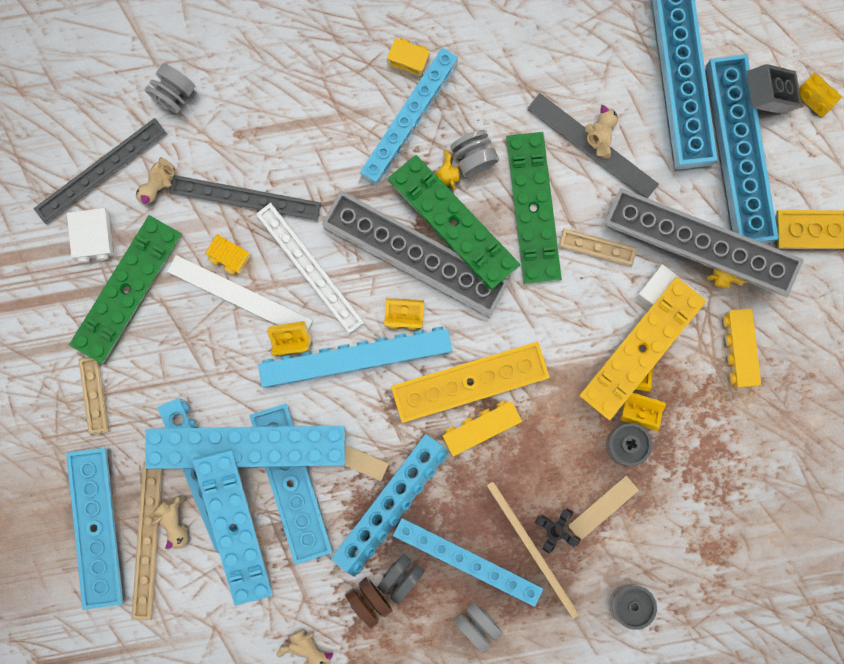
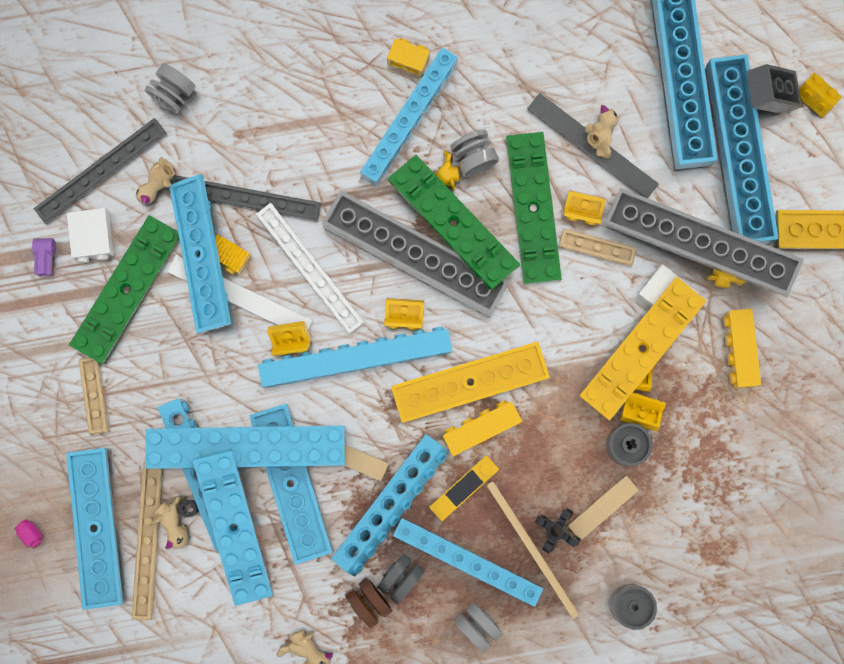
(29, 534): none -> dark pink brick
(43, 250): none -> medium lavender piece
(183, 511): none -> black bush
(202, 272): none -> medium azure piece
(464, 488): none -> plate
(584, 207): none -> yellow bracket

